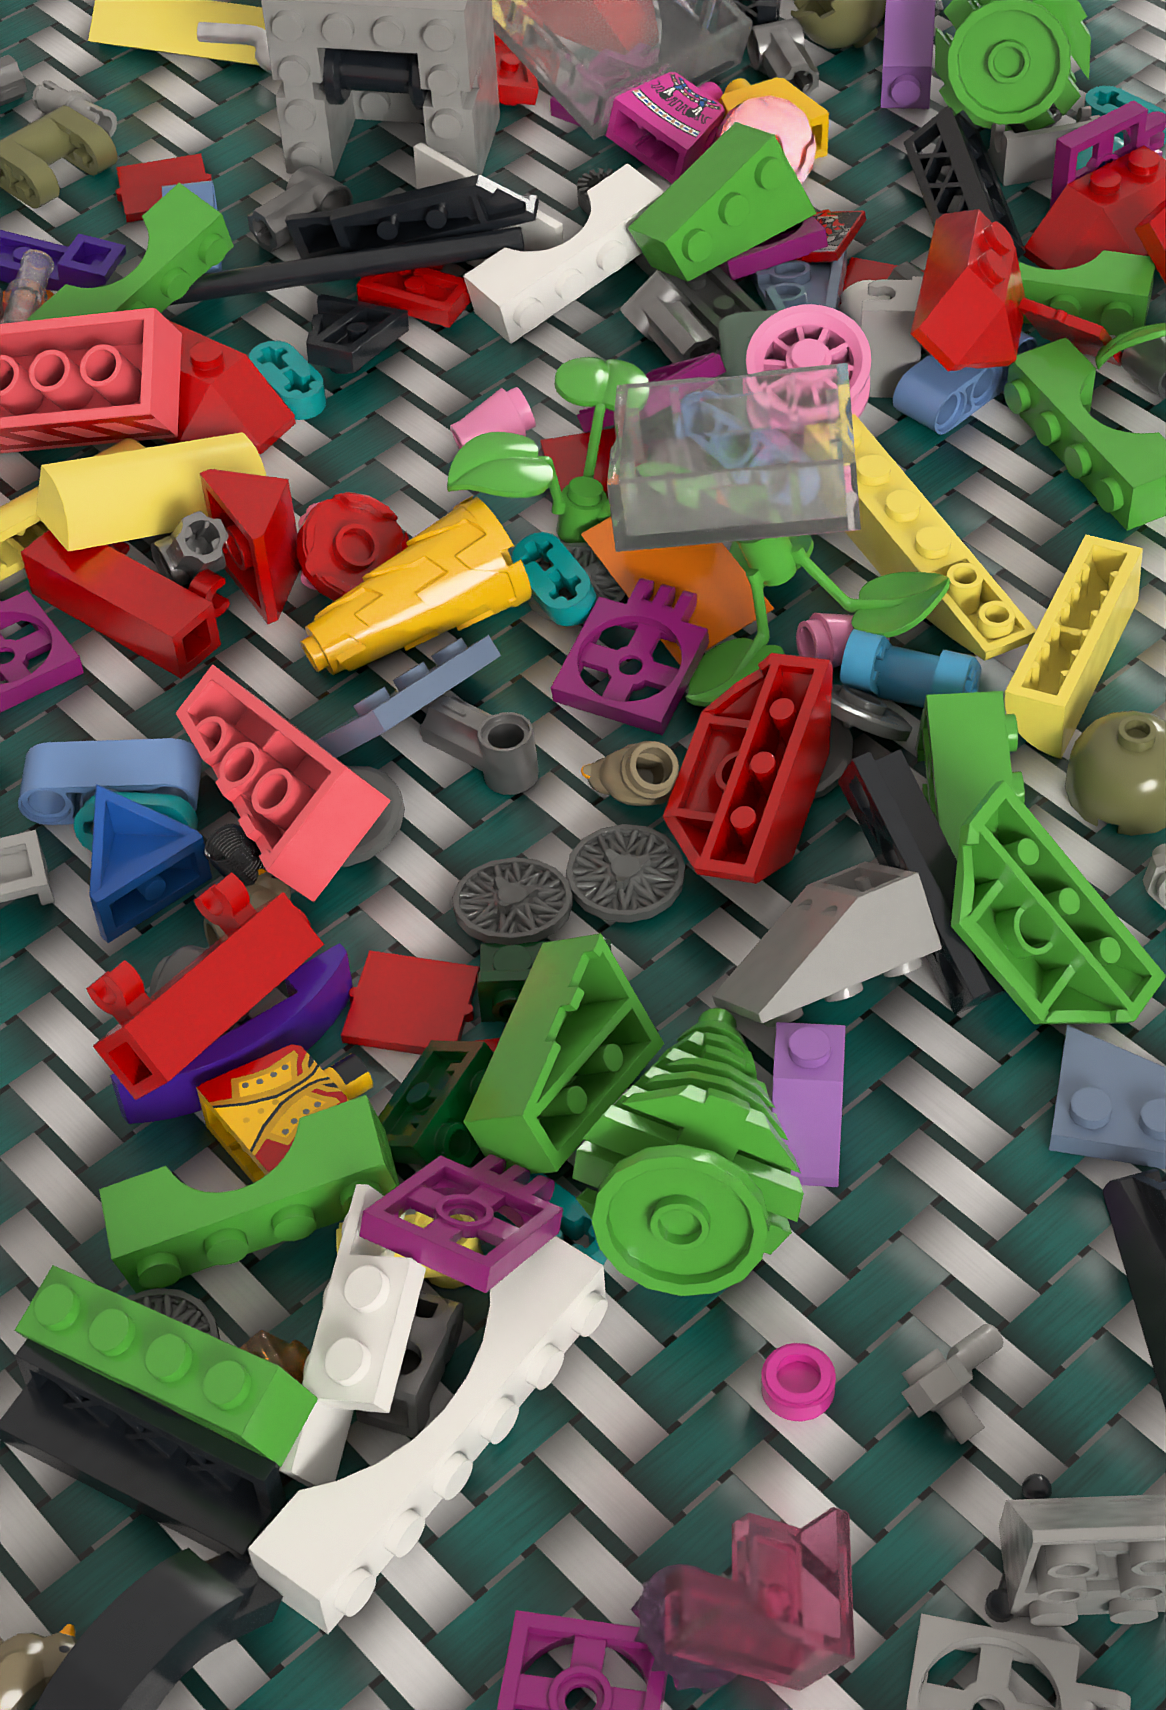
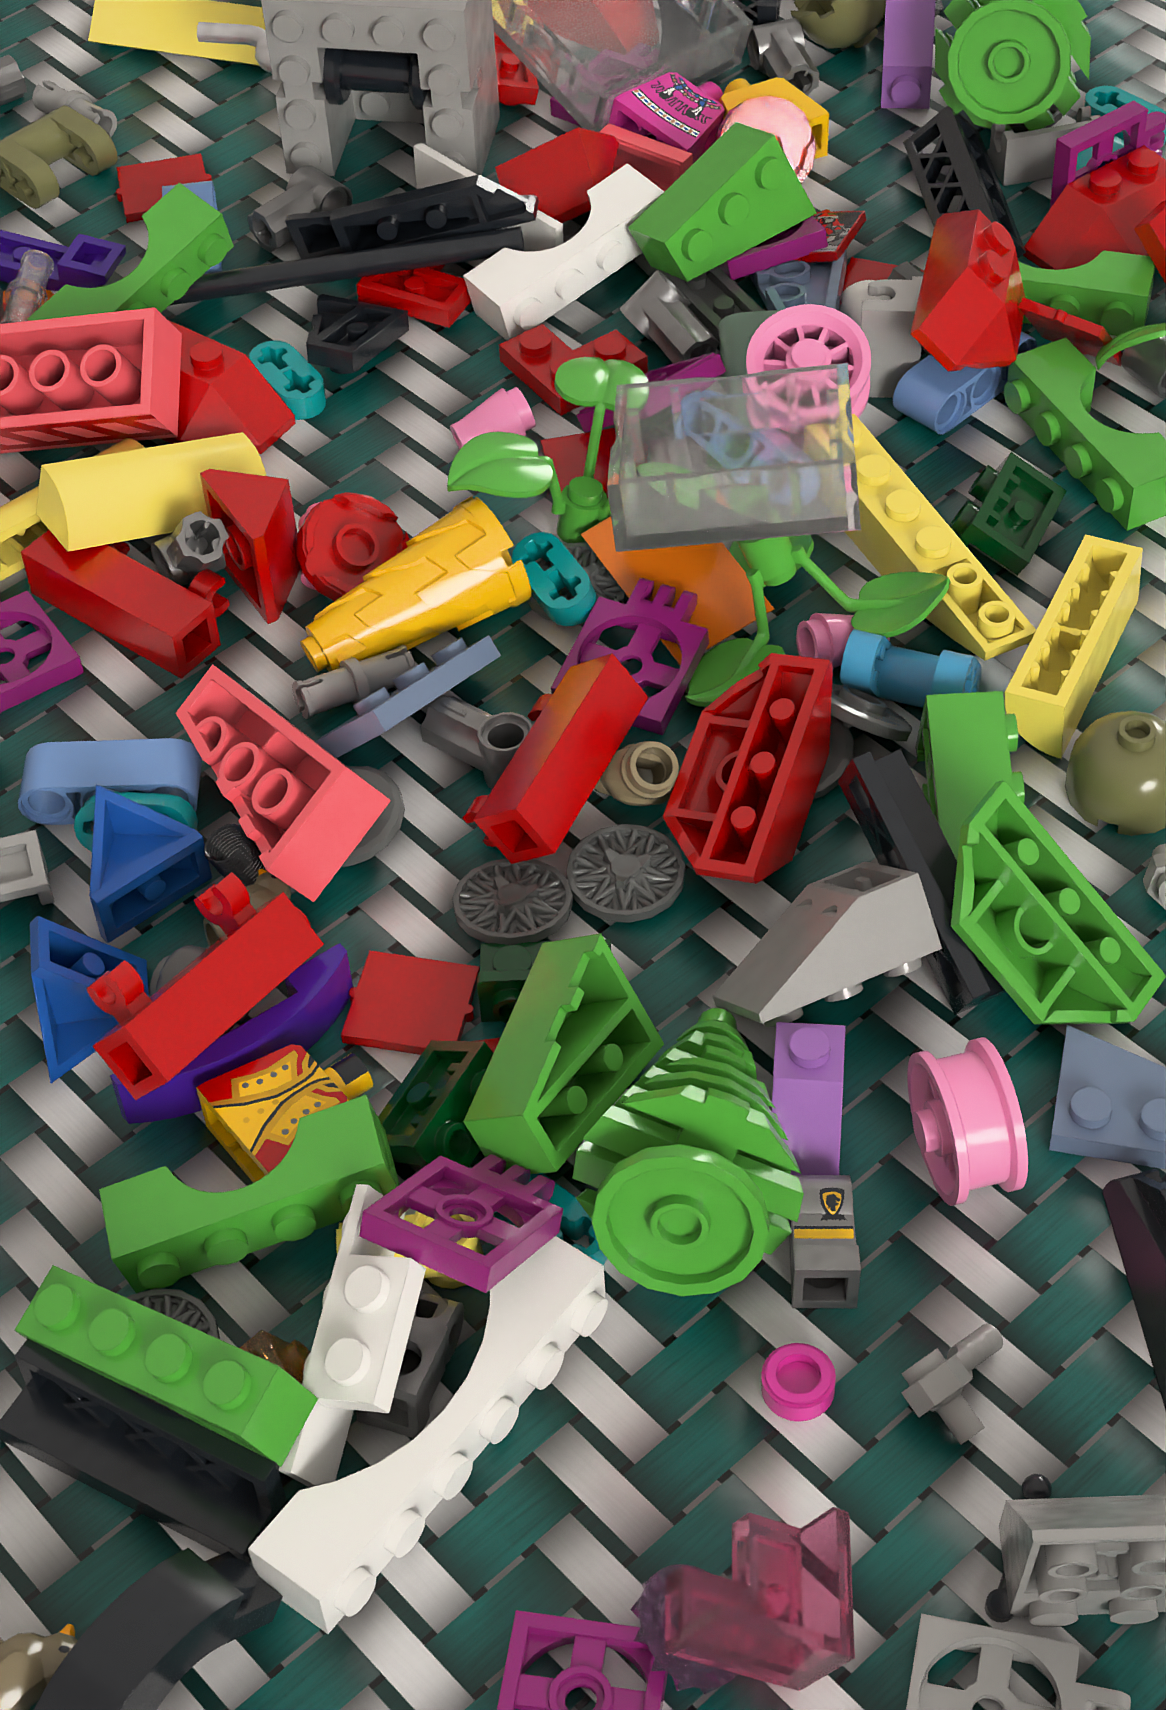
(60, 973): none -> blue slope
(351, 681): none -> light grey pin
(539, 353): none -> red plate
(559, 760): none -> red brick
(562, 171): none -> red slope
(651, 158): none -> coral tile
(825, 1244): none -> flat silver leg
(967, 1121): none -> bright pink wheel
(1008, 512): none -> dark green bracket

